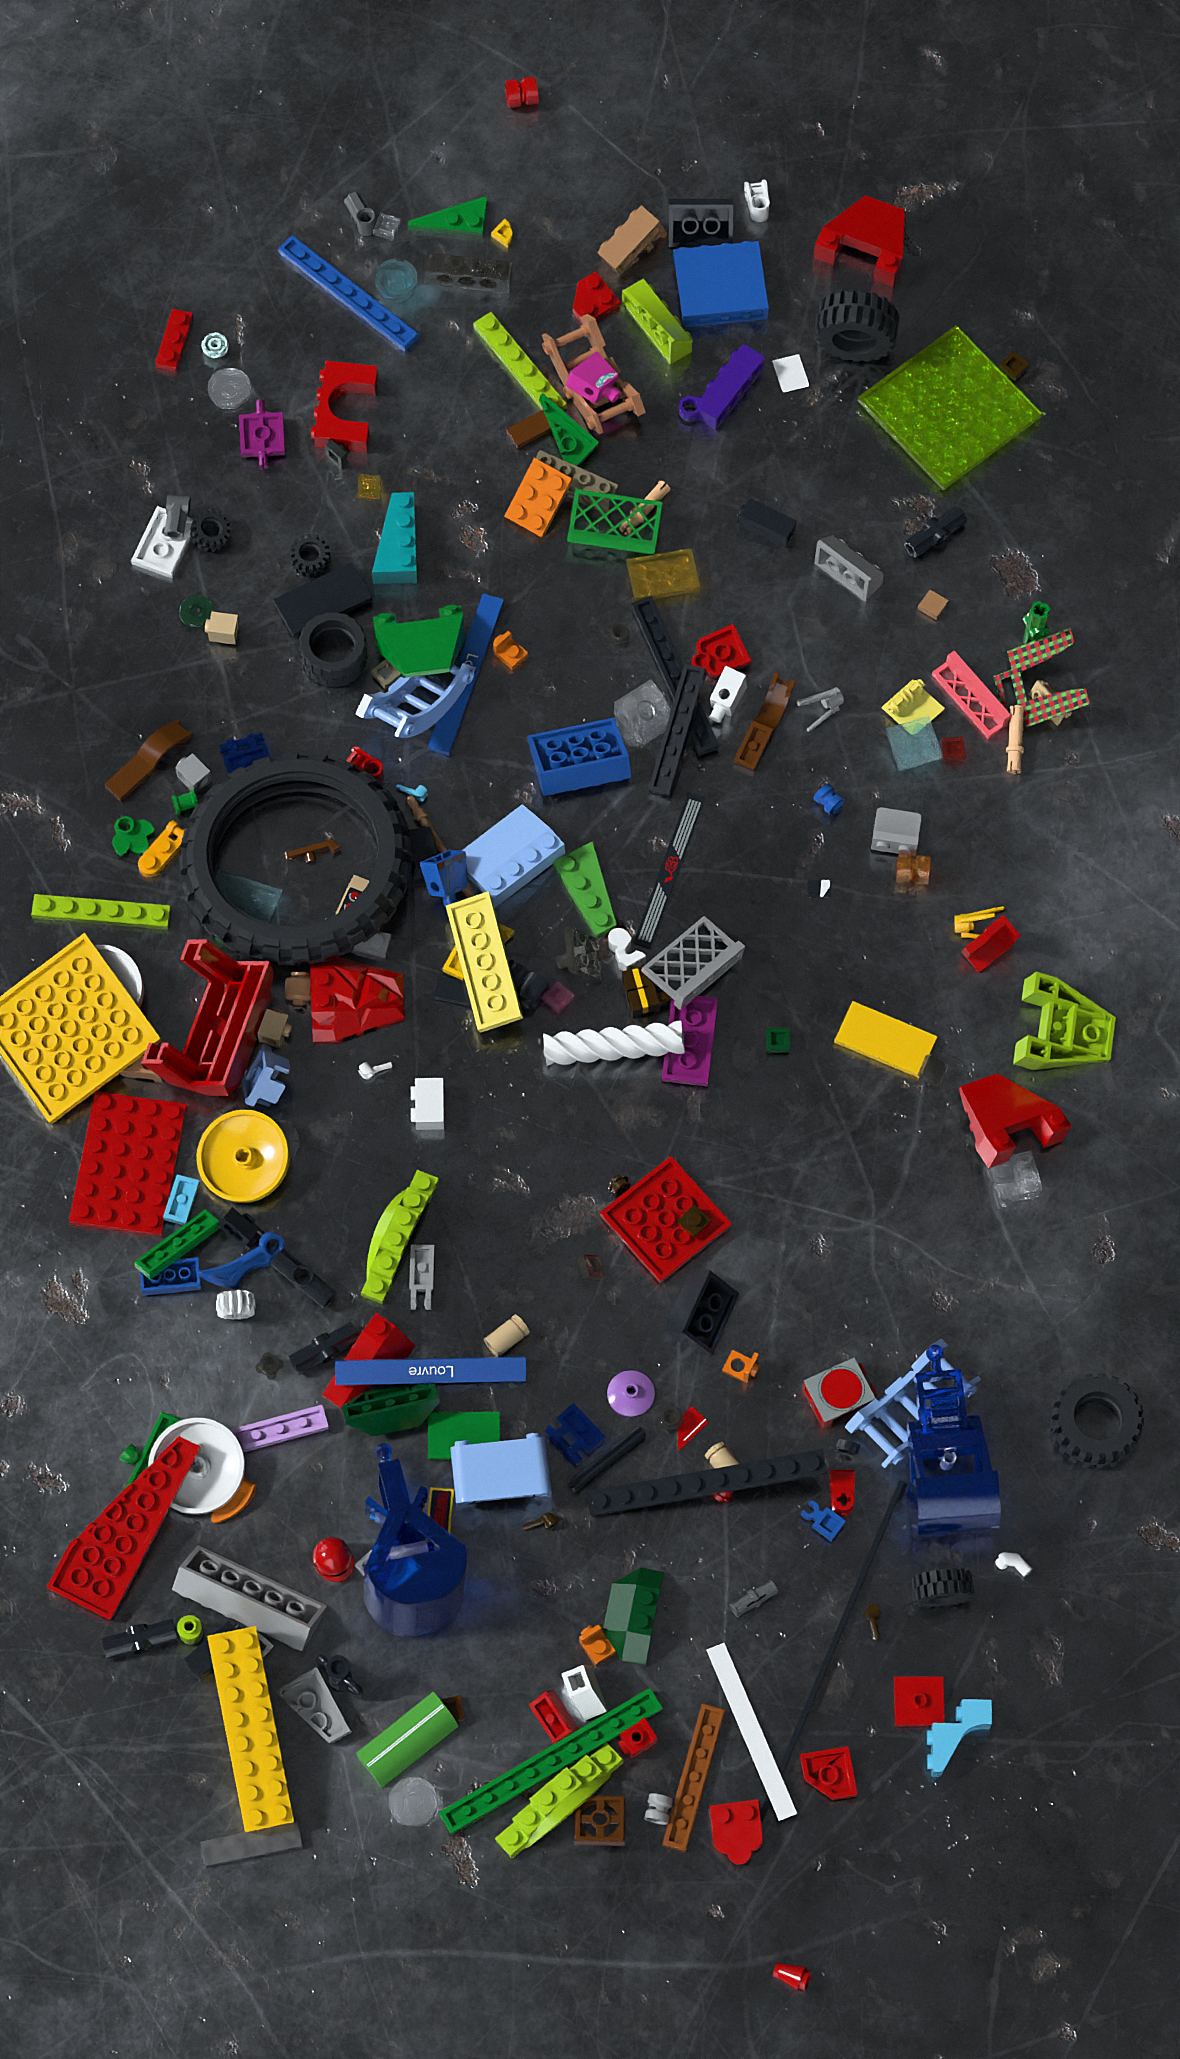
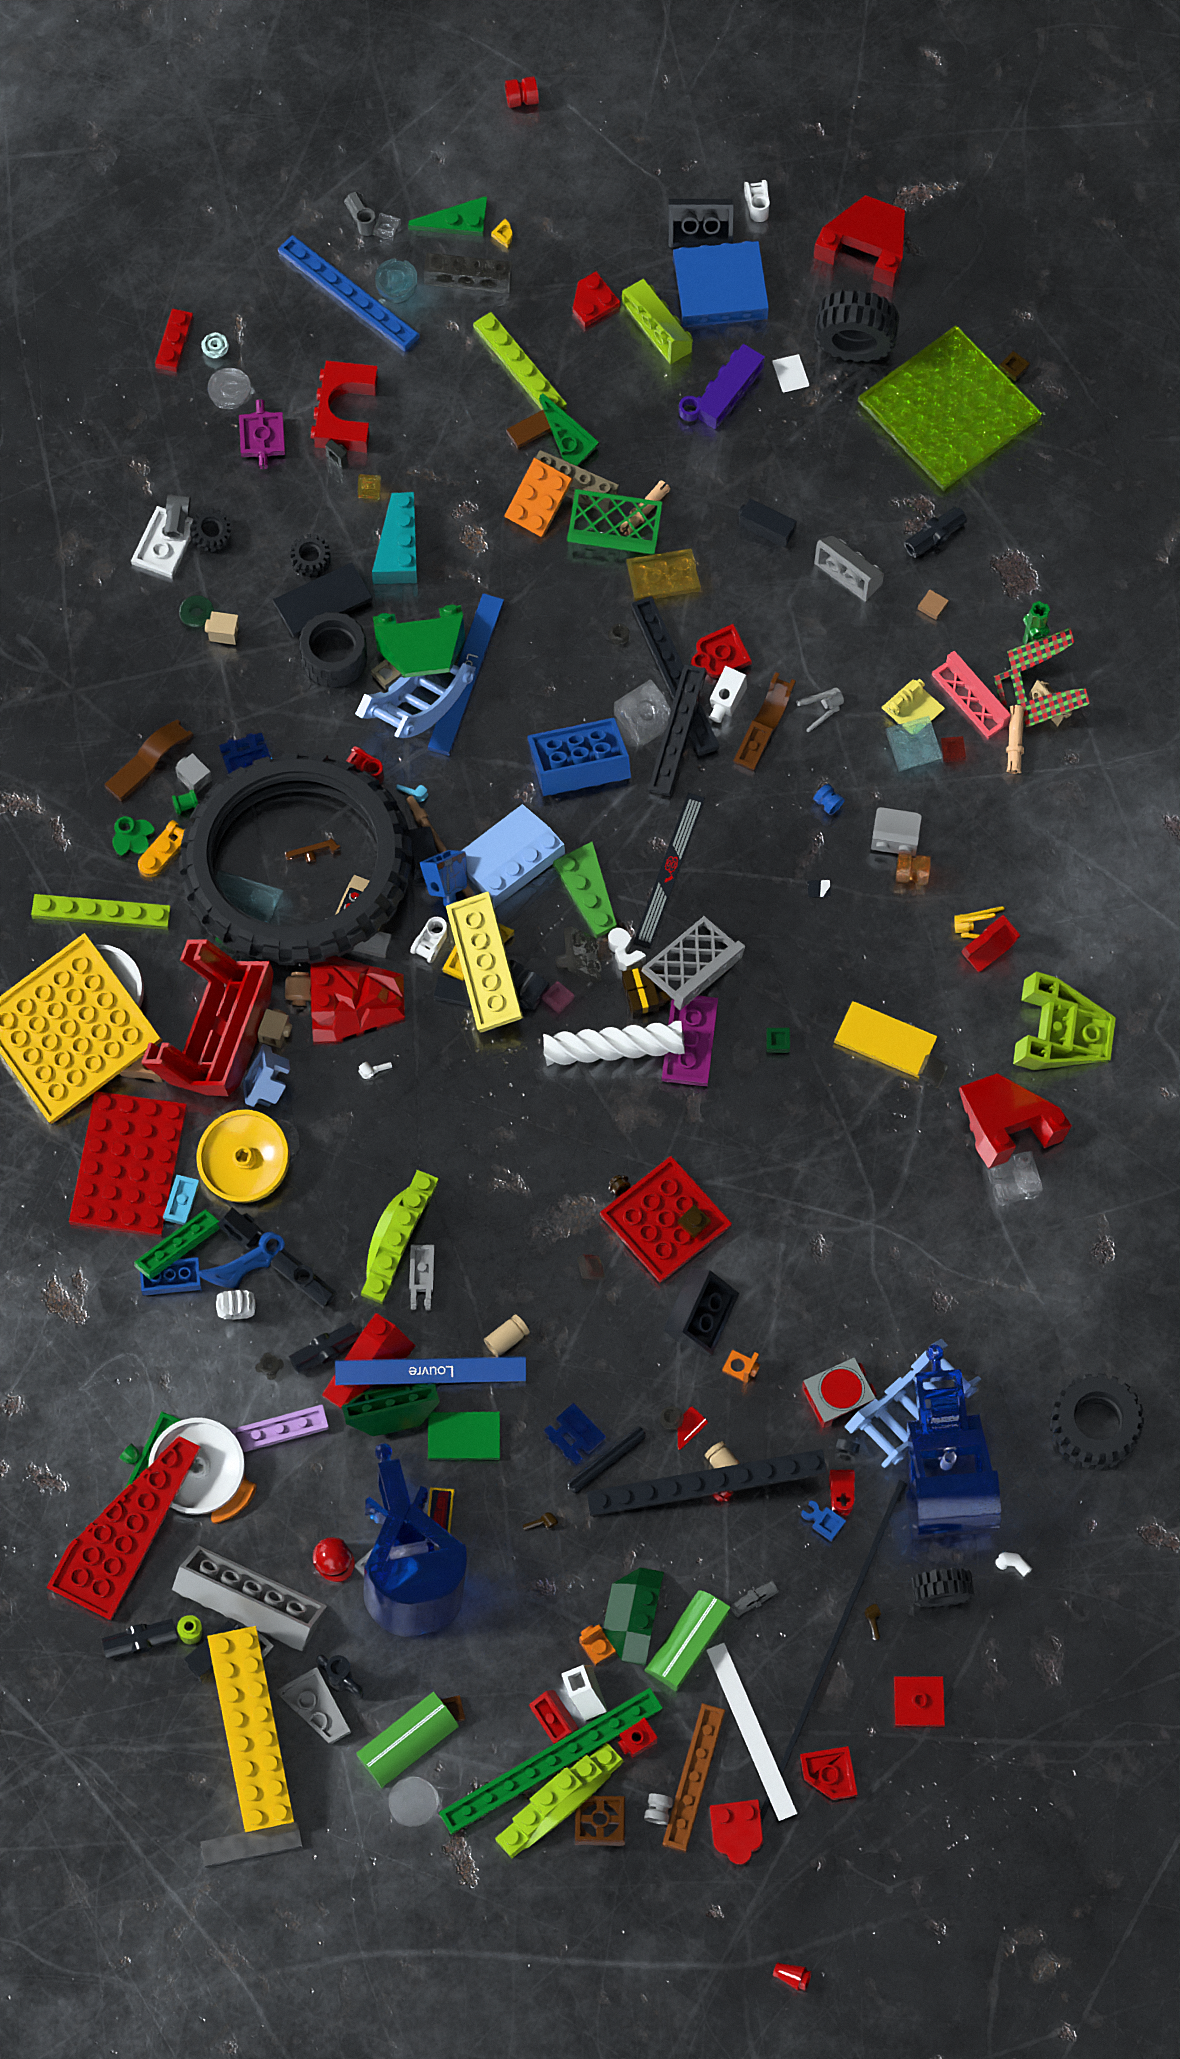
(428, 1103): white brick -> none
(429, 943): none -> white piece
(501, 1469): light blue windscreen -> none
(509, 650): orange bracket -> none
(594, 379): dark pink torso -> none
(630, 397): nougat fence -> none
(631, 239): medium nougat wedge -> none
(633, 1404): medium lavender dish -> none
(688, 1639): none -> bright green brick
(945, 1737): medium azure arch -> none

